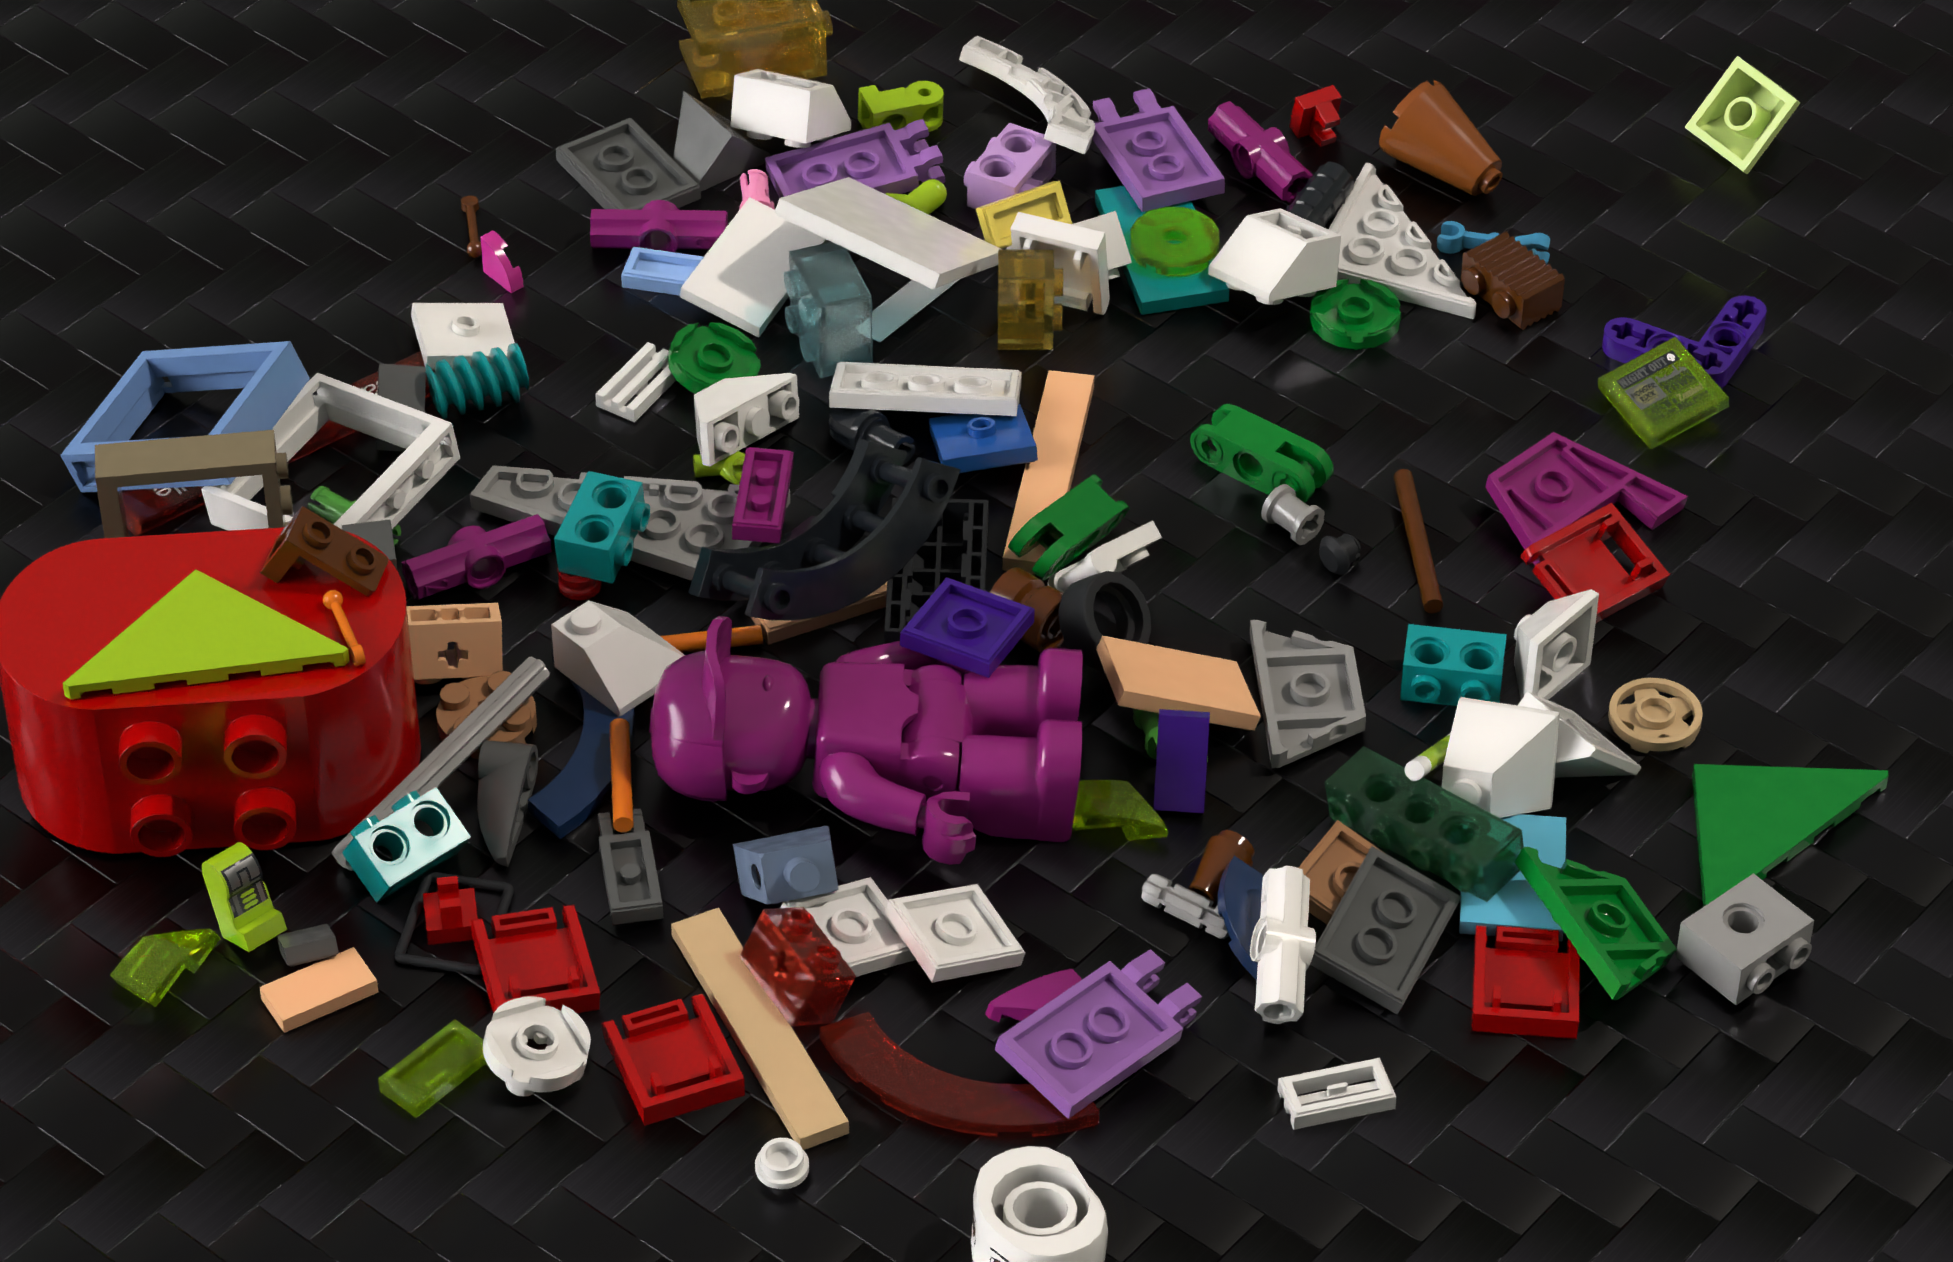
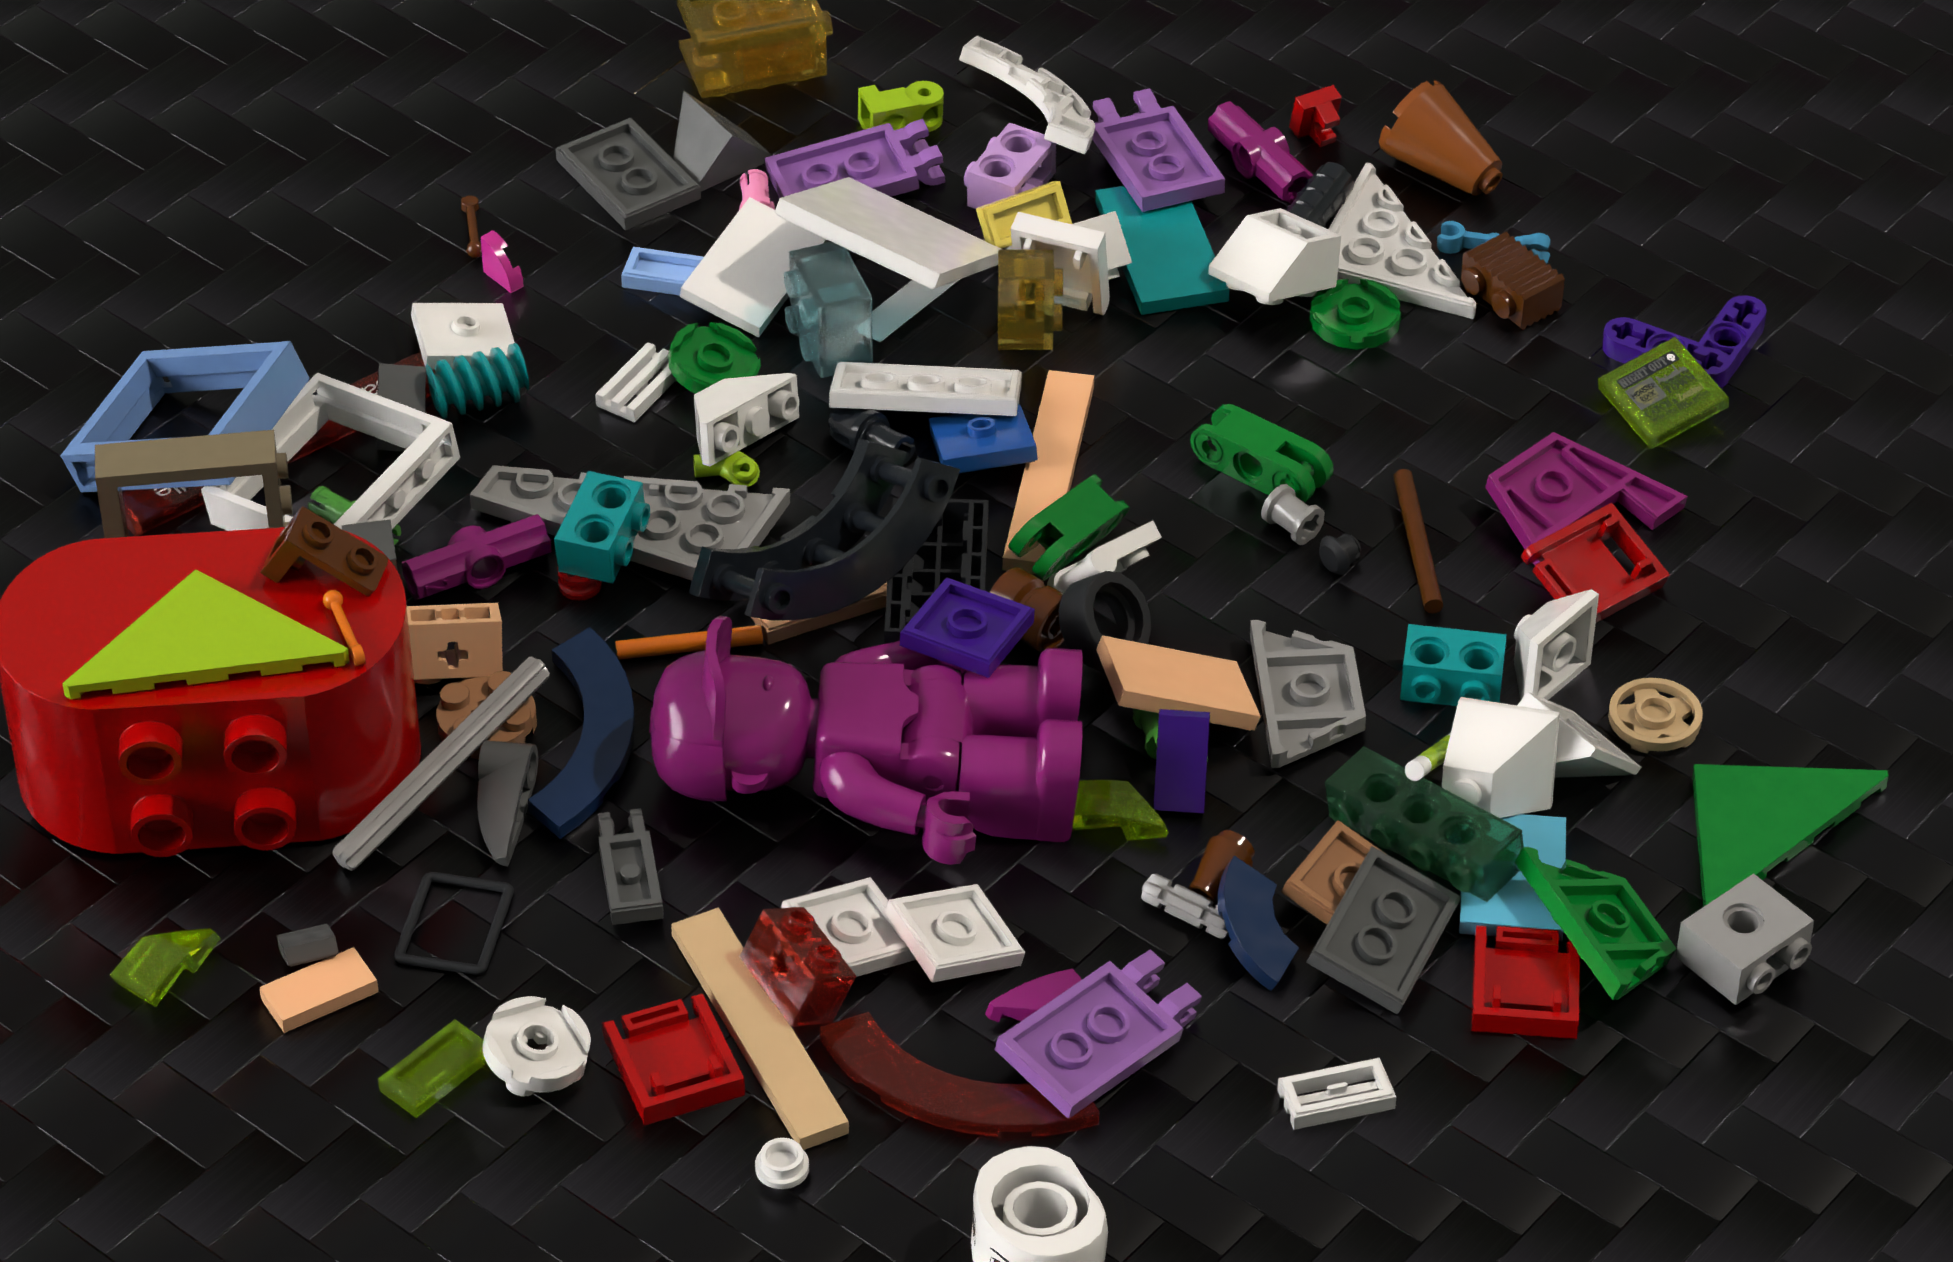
(241, 898): lime leg -> none
(411, 851): brick -> none
(449, 912): red tile -> none
(537, 959): red container -> none
(610, 655): white slope -> none
(621, 775): orange bar -> none
(656, 227): magenta piece -> none
(762, 495): magenta tile -> none
(787, 108): white slope -> none
(788, 865): sand blue torso -> none
(925, 197): lime arm -> none
(1191, 227): clear neon green tile -> none
(1282, 945): white piece -> none
(1742, 114): yellowish green slope -> none

